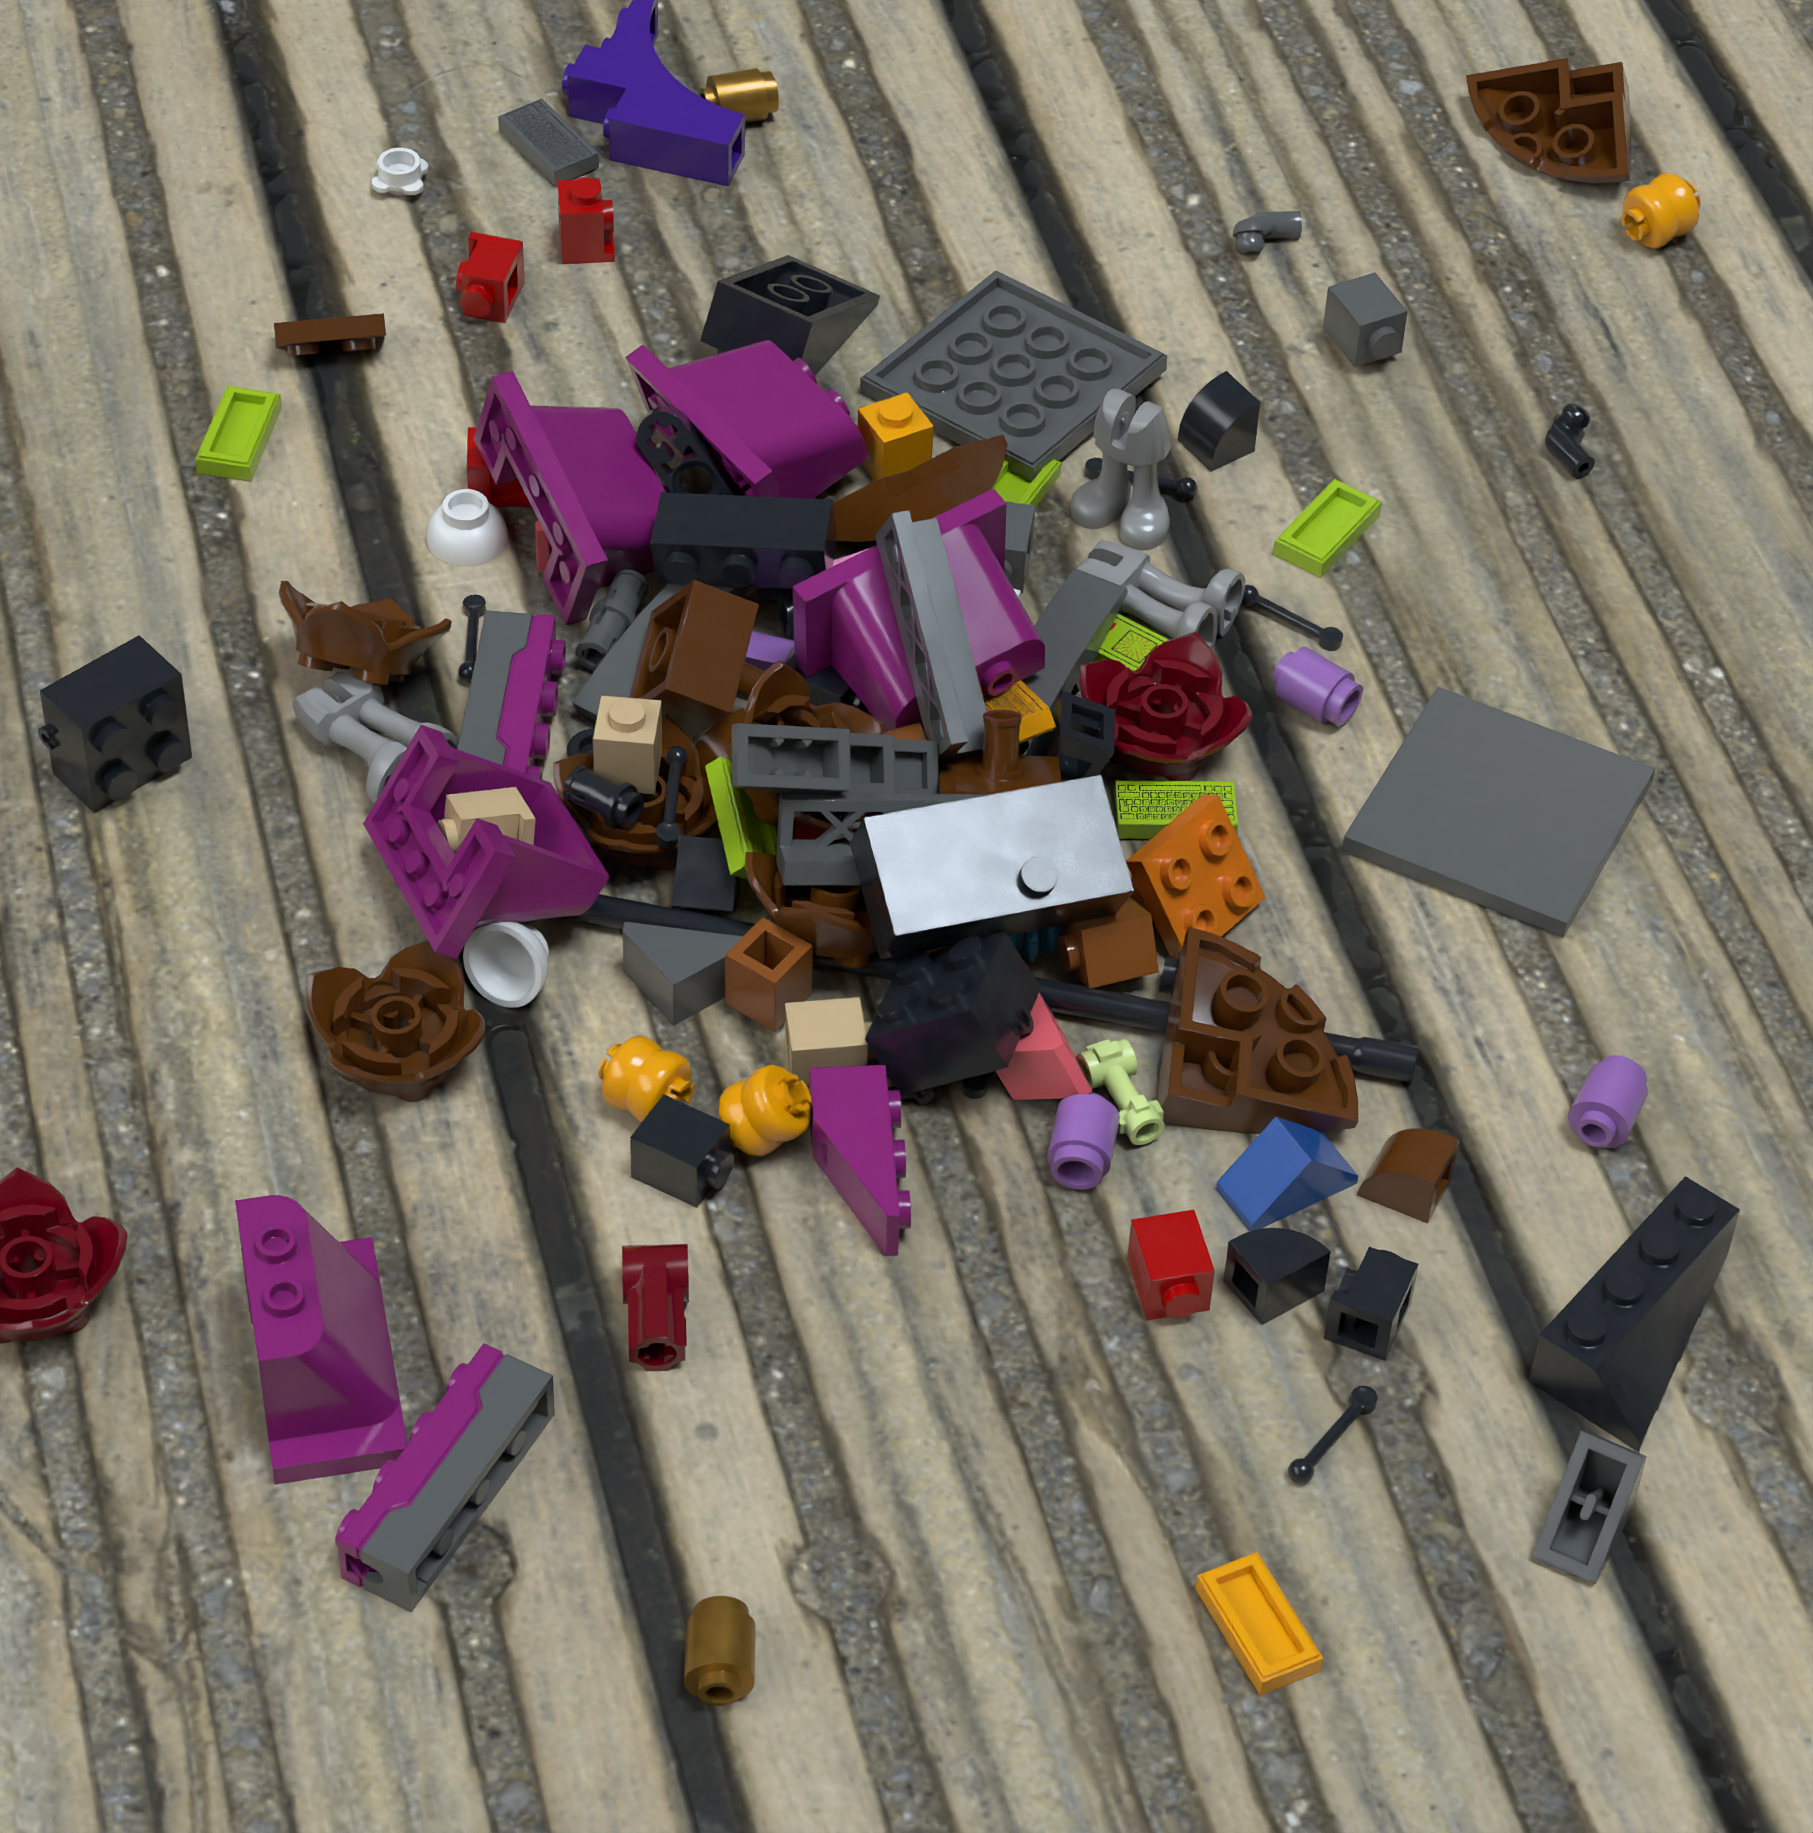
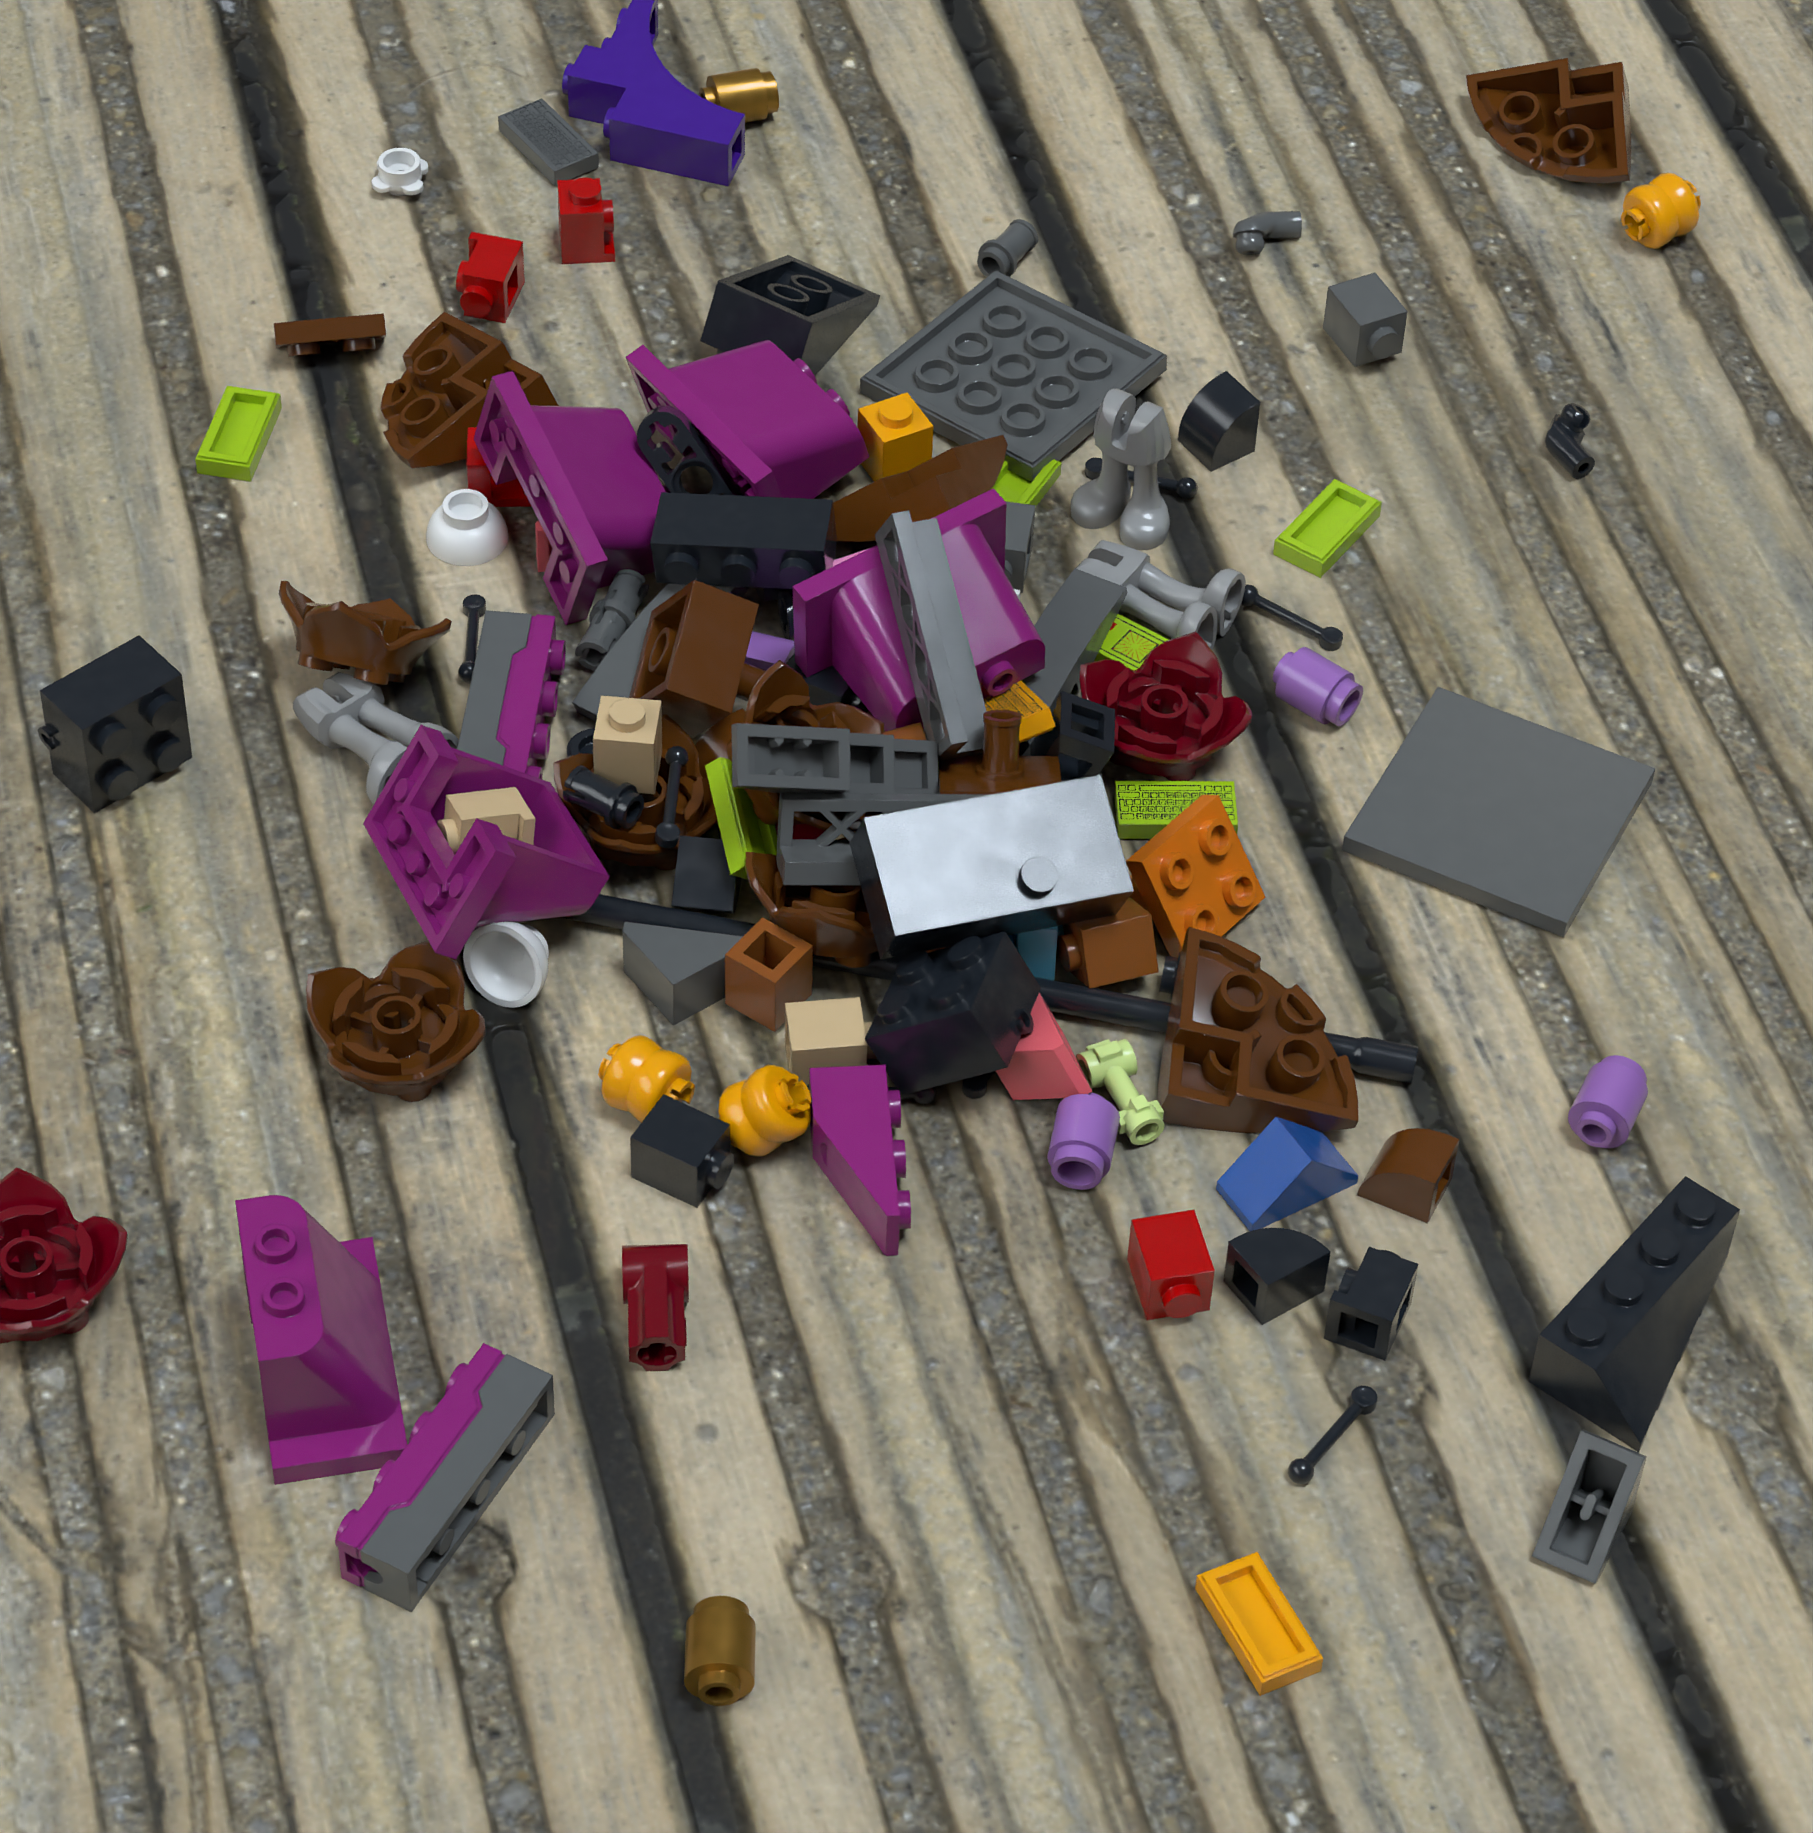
(446, 391): none -> reddish brown brick
(1007, 249): none -> dark grey pin
(1039, 951): none -> medium azure piece

